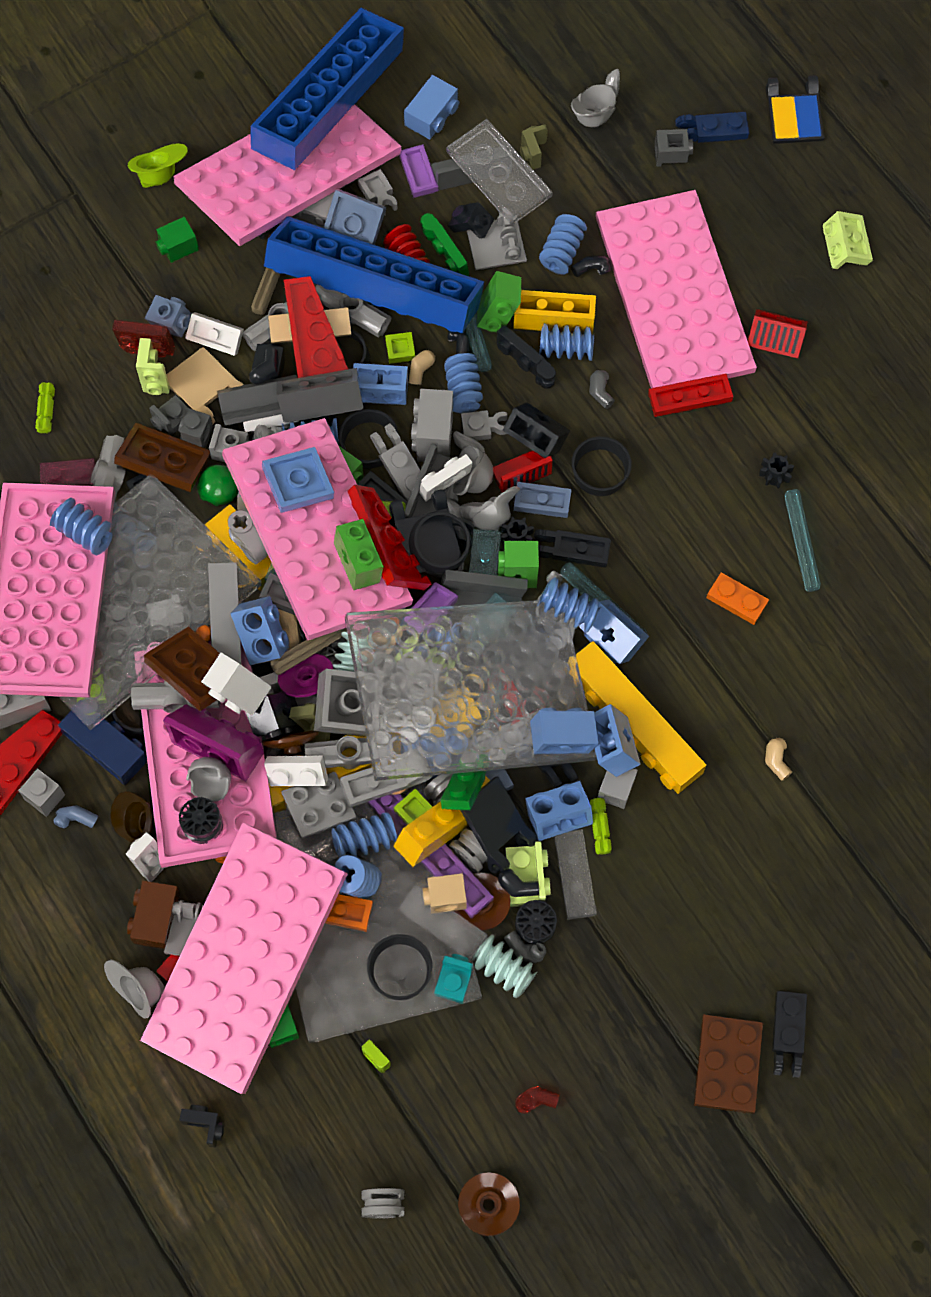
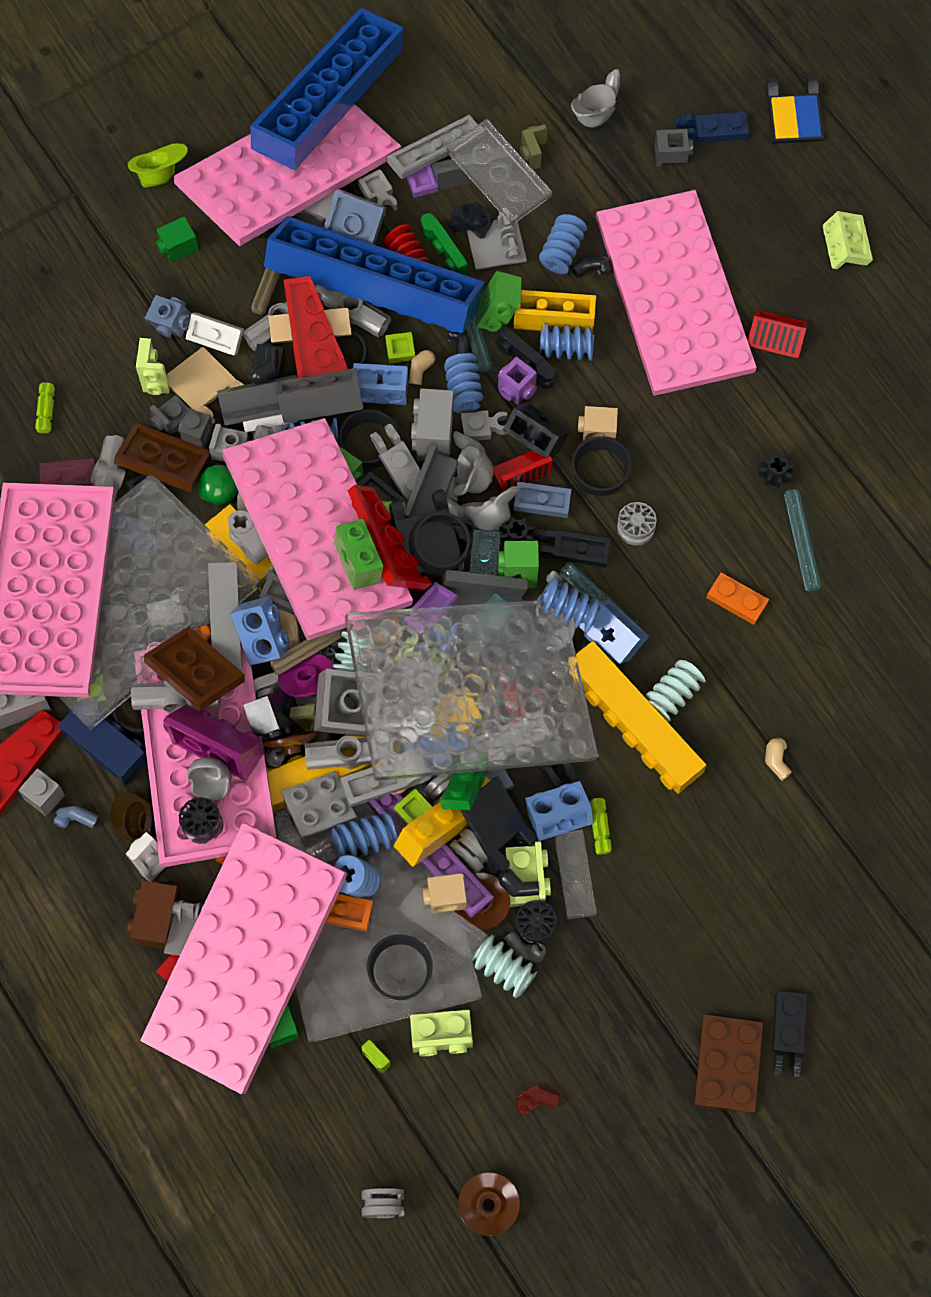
(82, 526): medium blue piece -> none
(129, 335): clear red plate -> none
(137, 986): light grey piece -> none
(200, 1117): black bracket -> none
(236, 684): white brick -> none
(296, 770): white plate -> none
(297, 479): medium blue plate -> none
(428, 149): none -> light grey tile
(431, 107): medium blue brick -> none
(441, 1032): none -> yellowish green bracket
(452, 472): white plate -> none
(454, 978): teal bracket -> none
(517, 381): none -> medium lavender brick
(563, 731): medium blue brick -> none
(597, 388): dark grey arm -> none
(598, 422): none -> tan brick
(616, 744): medium blue brick -> none
(617, 789): light grey brick -> none
(635, 524): none -> light grey wheel
(673, 687): none -> light aqua piece
(690, 395): red plate -> none

